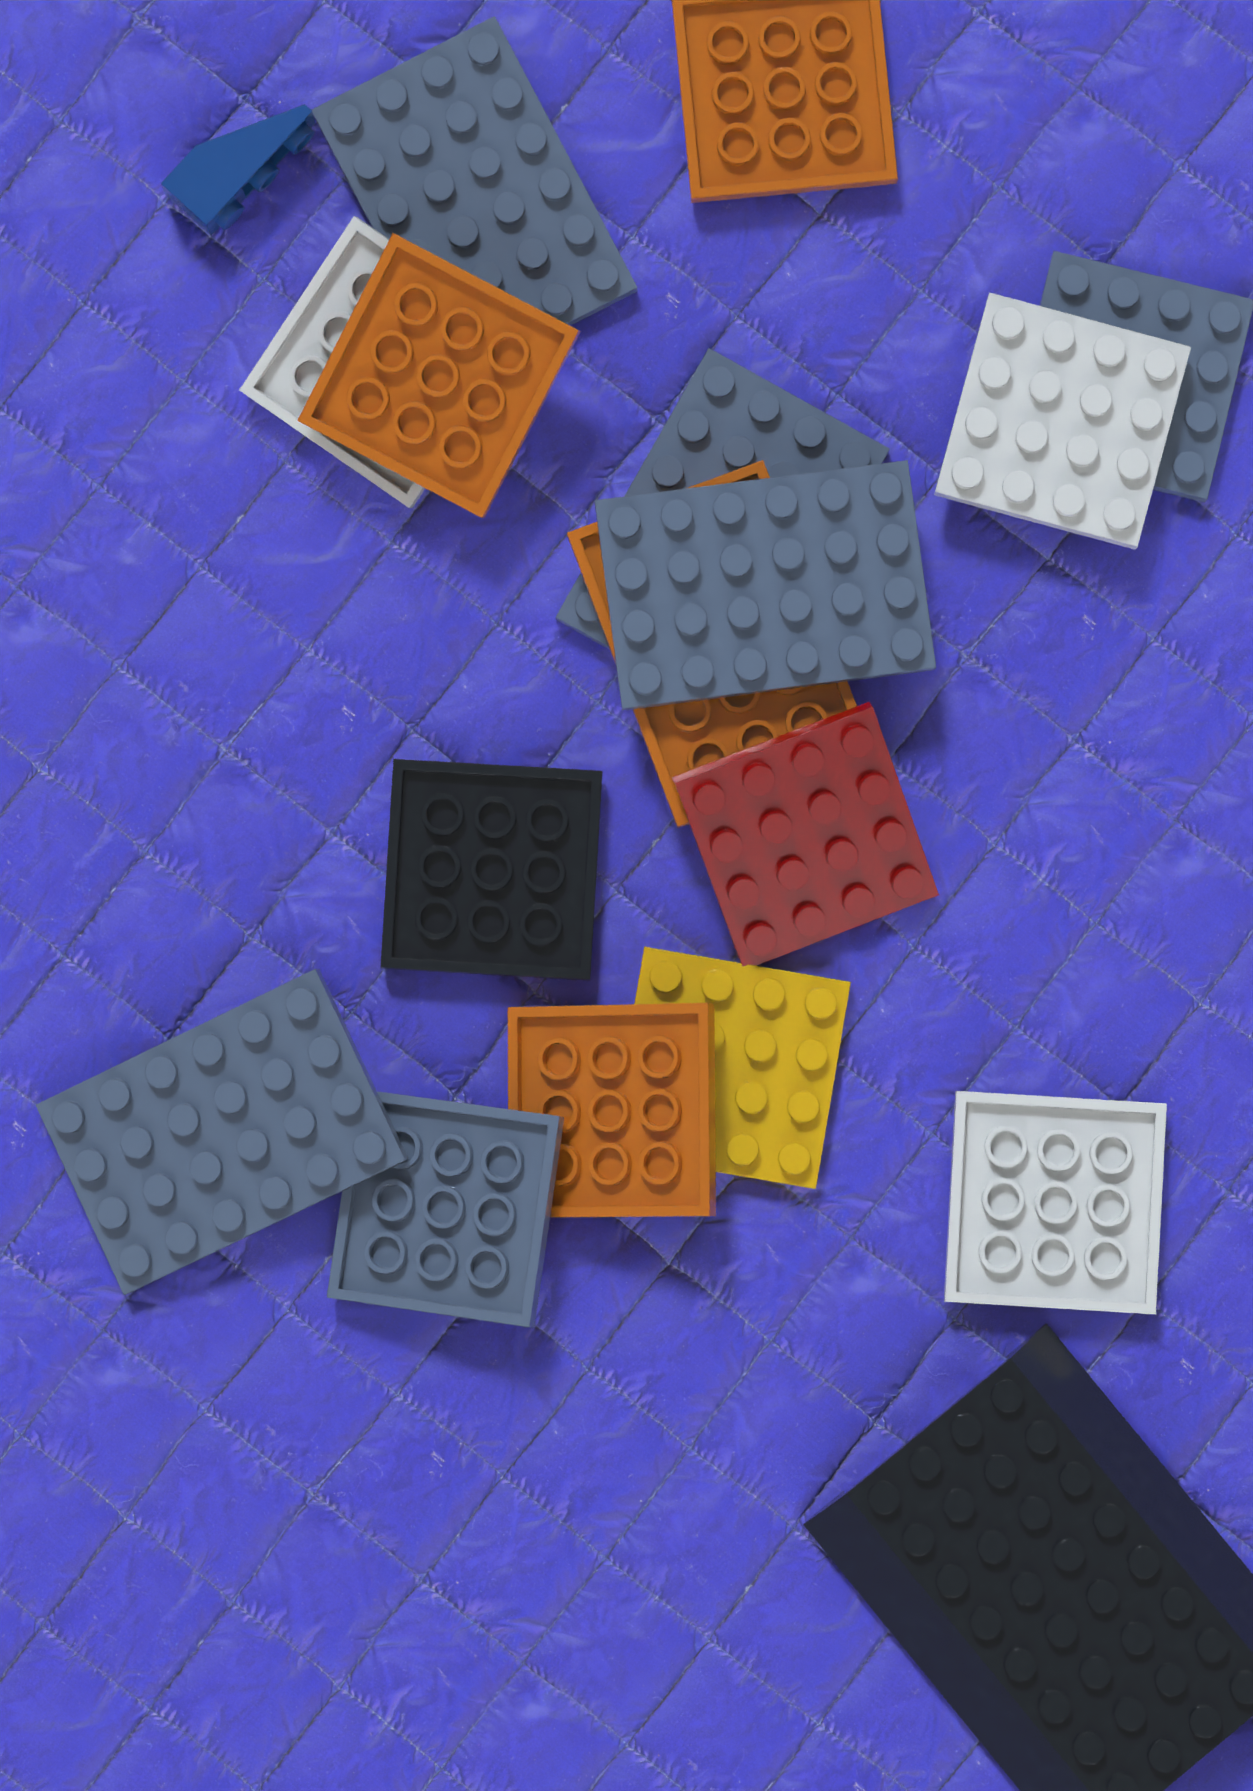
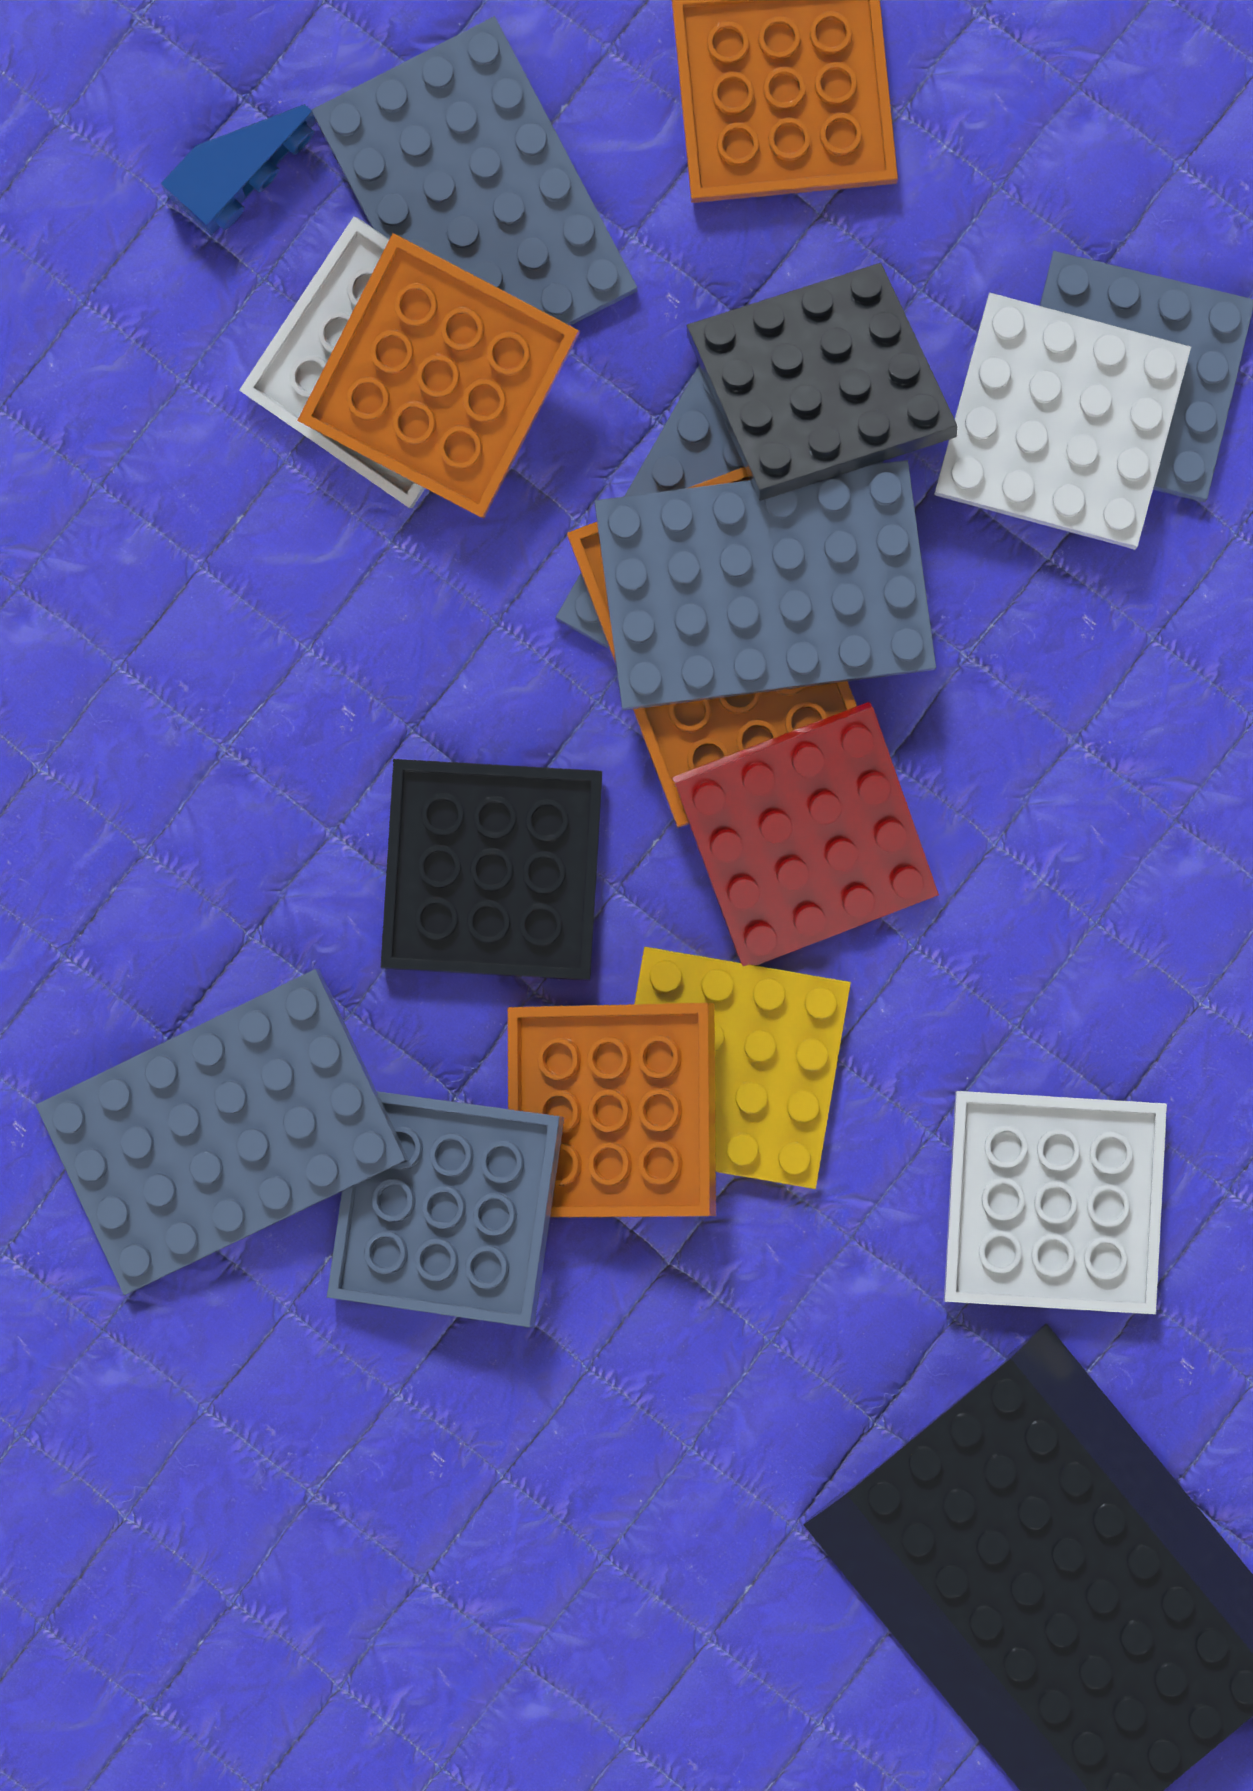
(821, 381): none -> black plate

